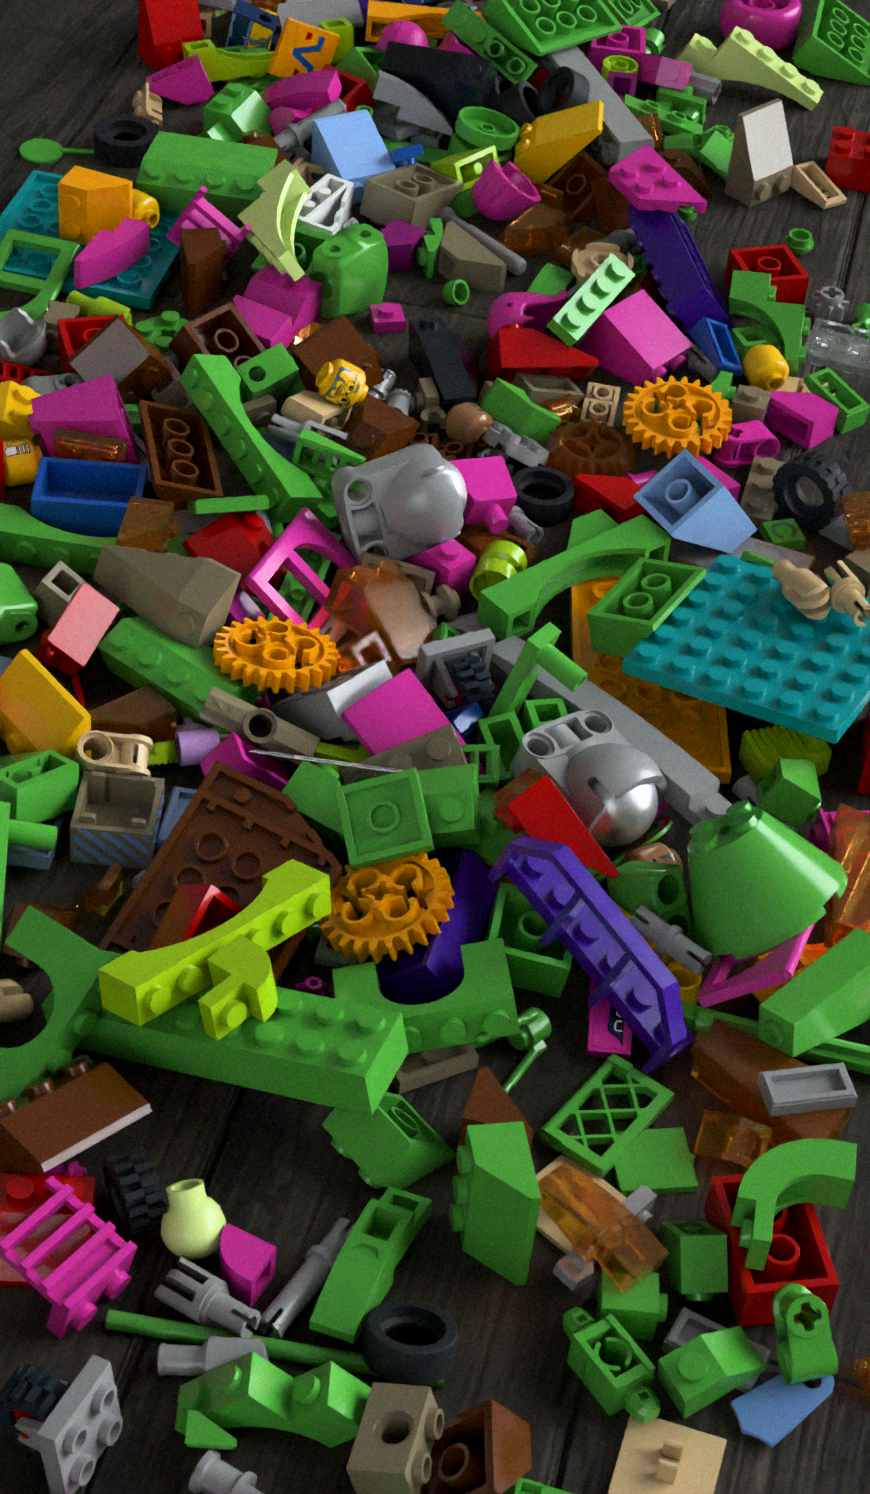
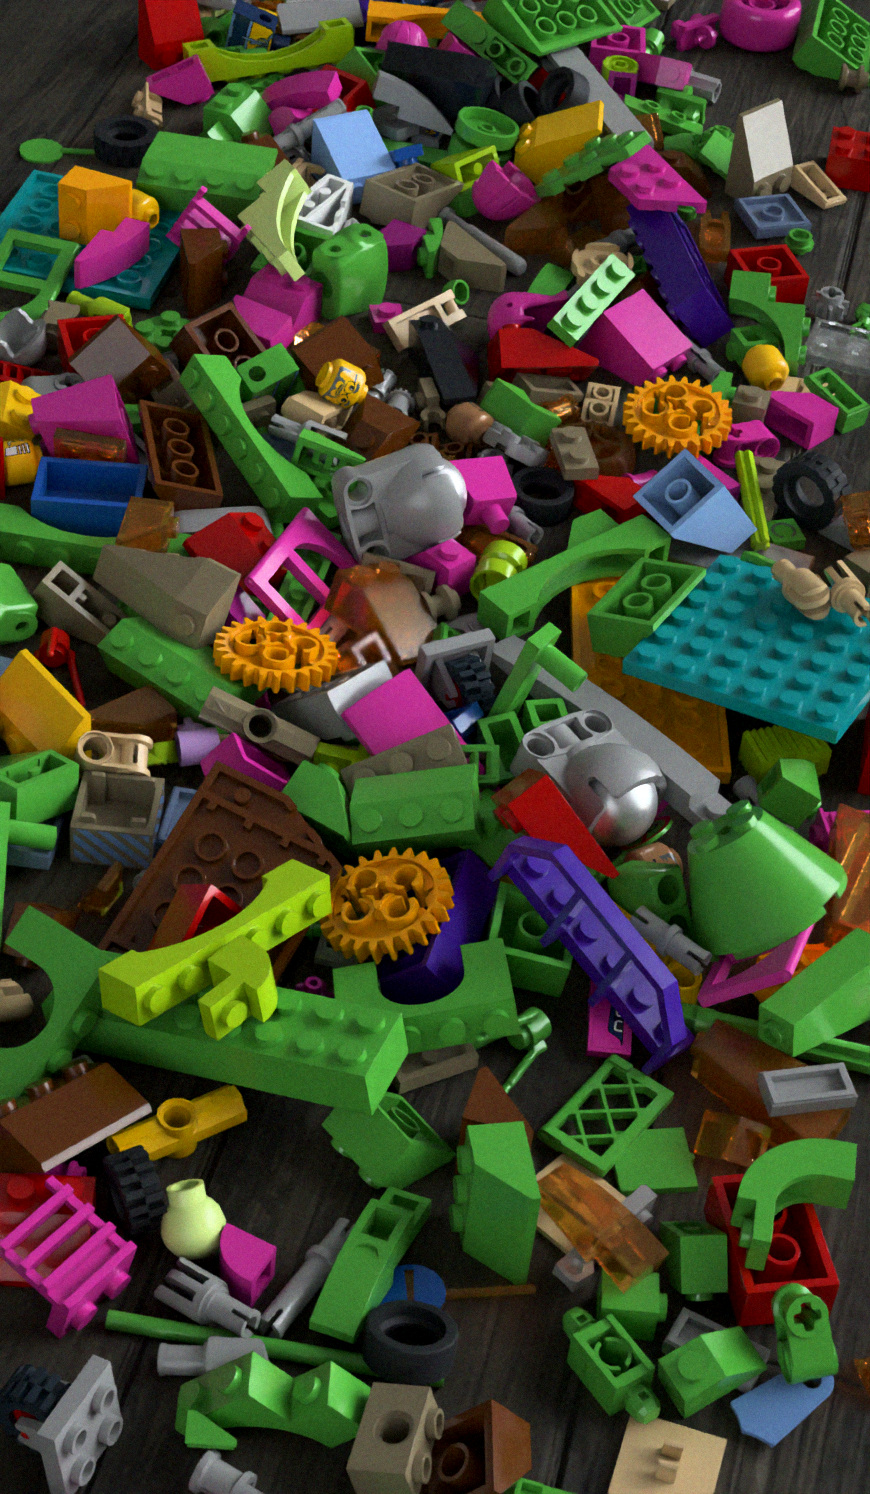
(81, 628): panel -> none
(182, 1124): none -> yellow piece
(218, 28): none -> bright green axle
(228, 504): bright green tile -> none
(302, 49): light orange tile -> none
(325, 761): sticker -> none
(384, 818): bright green plate -> none
(398, 327): none -> tan plate
(424, 1285): none -> piece
(574, 453): none -> dark tan plate
(590, 160): none -> bright green plate
(695, 32): none -> dark pink hips
(714, 237): none -> clear orange hinge
(717, 345): blue slope -> none
(749, 61): yellowish green arch -> none
(752, 499): none -> lime axle
(771, 215): none -> sand blue plate
(853, 78): none -> dark tan wheel

